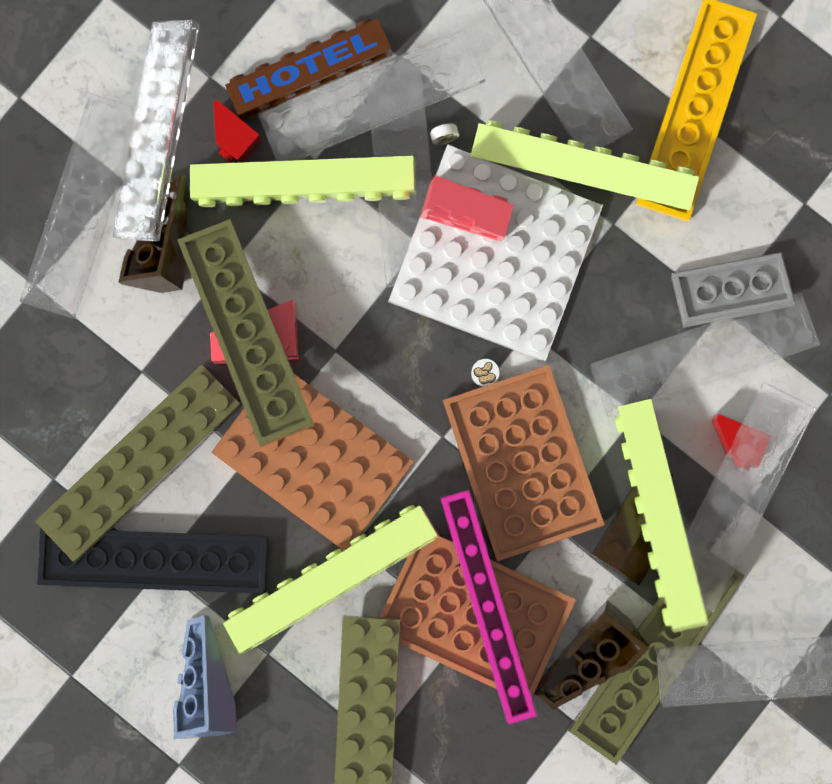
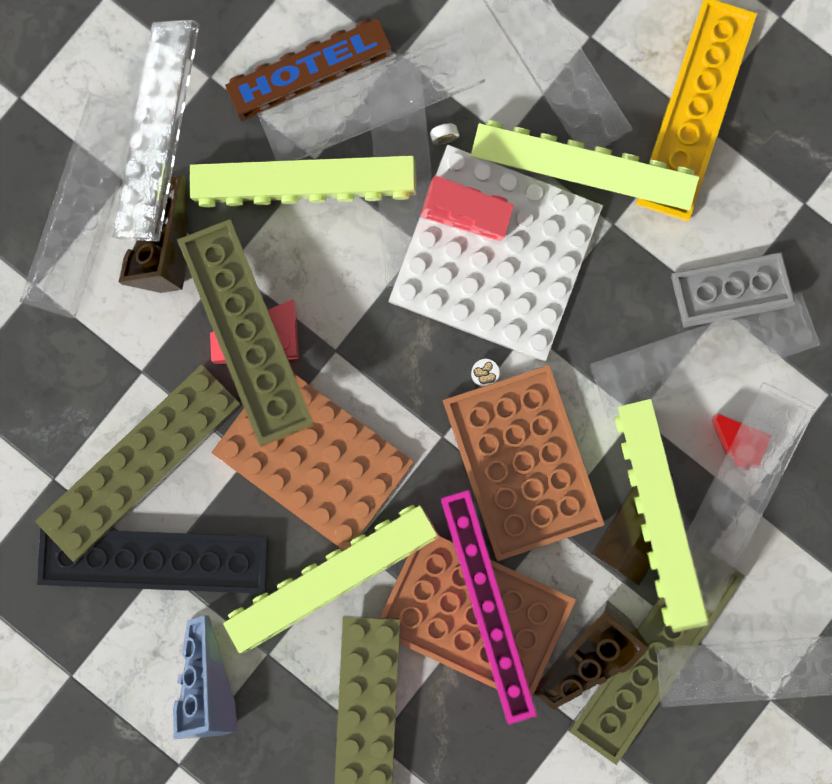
(233, 135): red slope -> none

